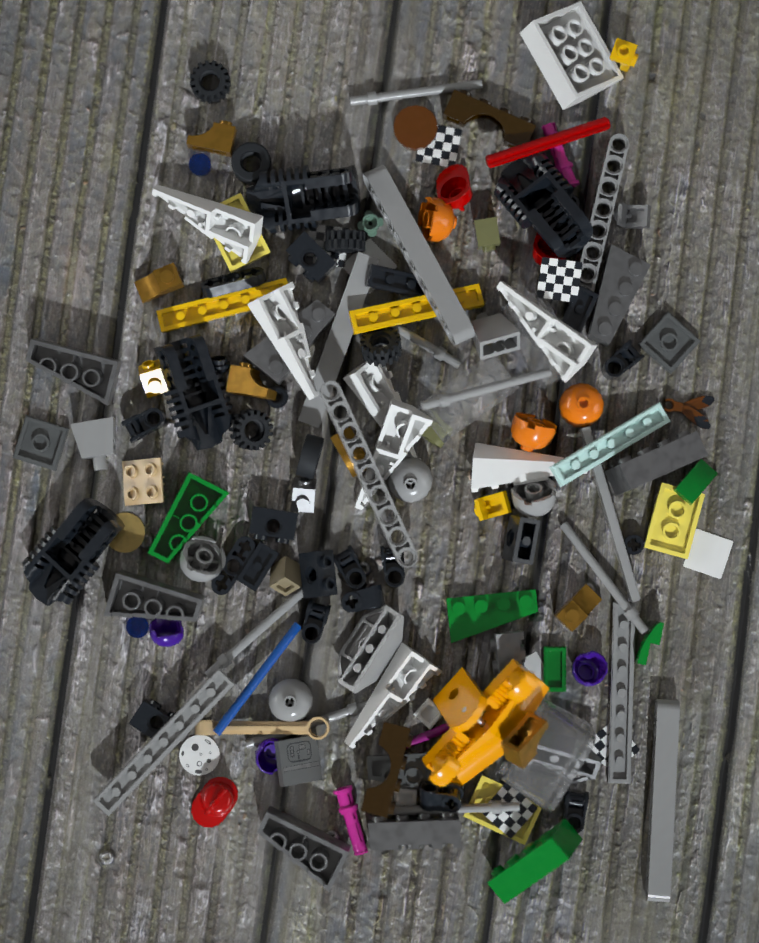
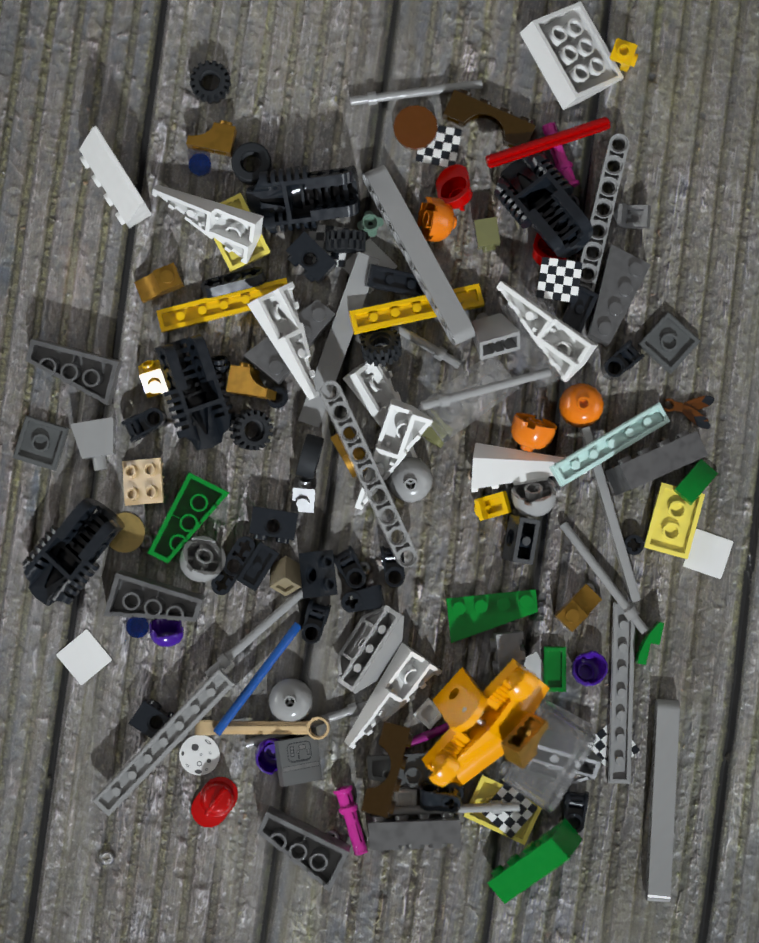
(84, 657): none -> white sticker
(113, 179): none -> white slope

